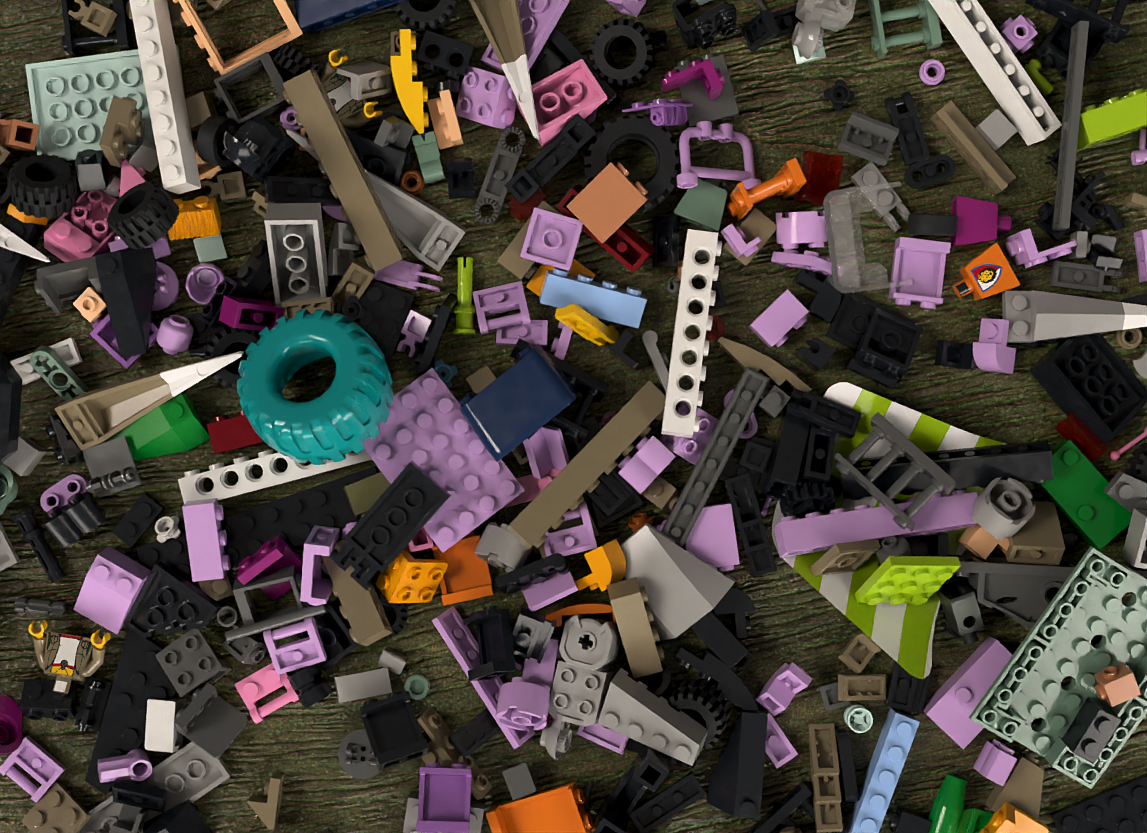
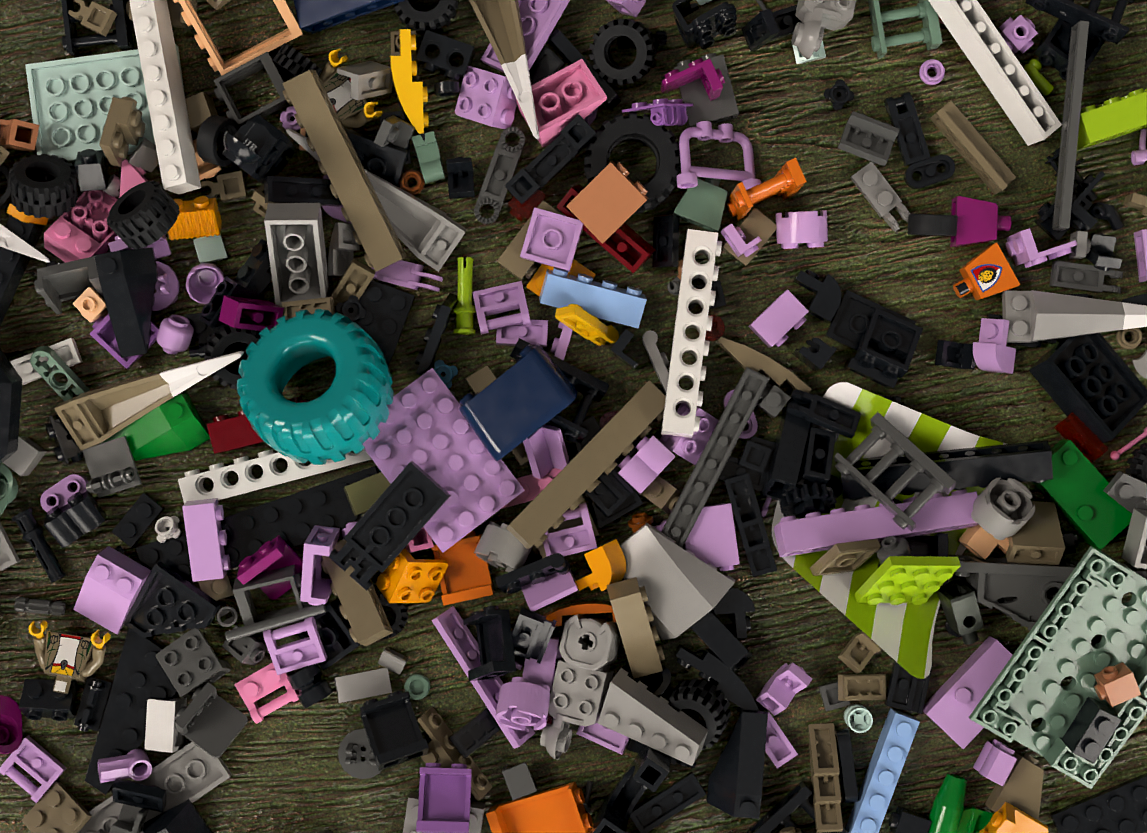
(269, 807): dark tan slope -> none
(415, 330): lavender plate -> none
(445, 121): light nougat bracket -> none
(809, 260): lavender plate -> none
(822, 176): clear red bracket -> none
(846, 242): clear windscreen -> none
(926, 264): lavender panel -> none
(996, 129): light grey panel -> none

